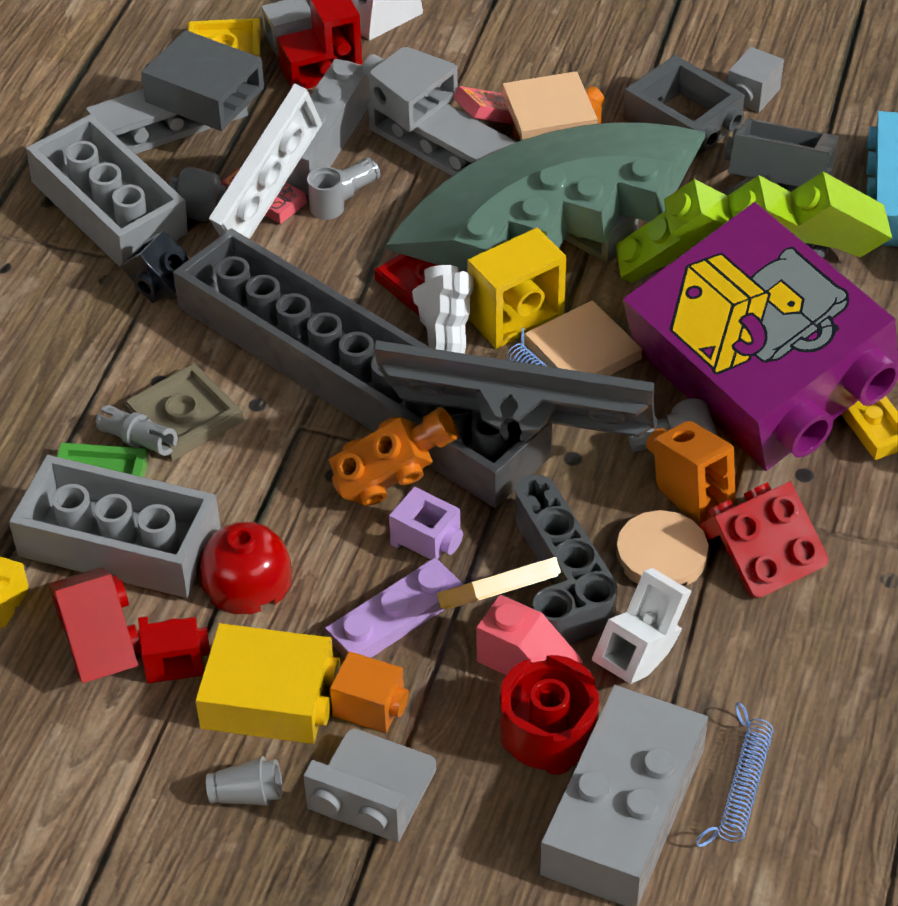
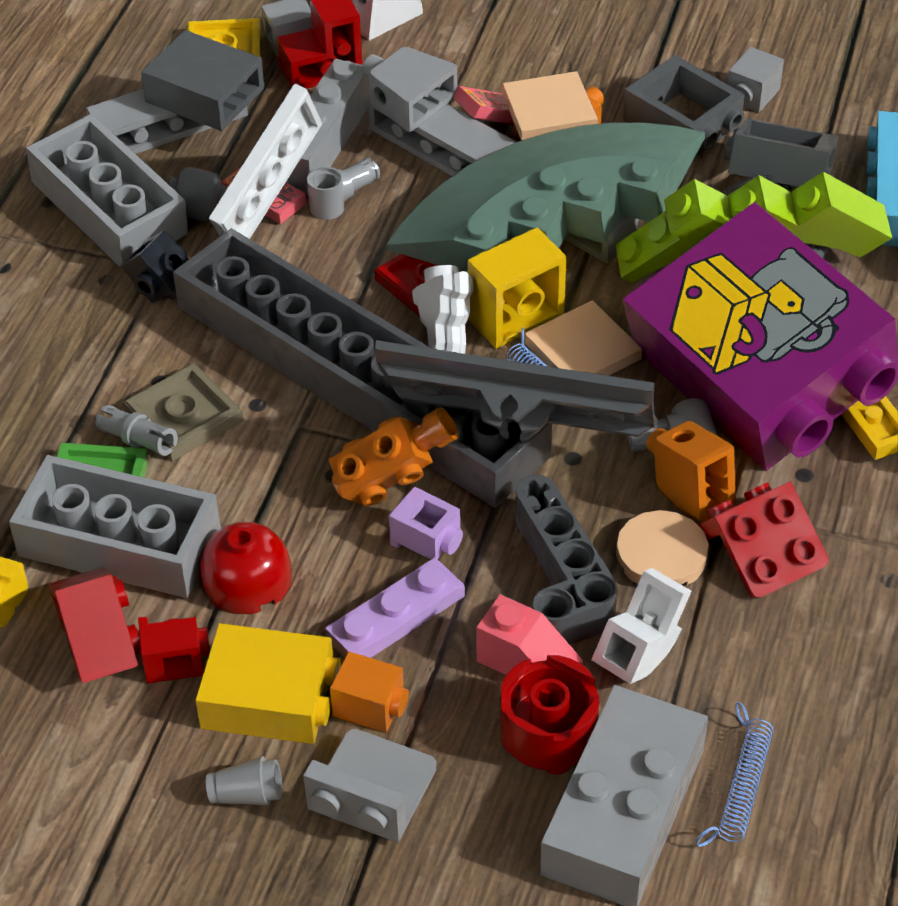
(498, 583): tile -> none

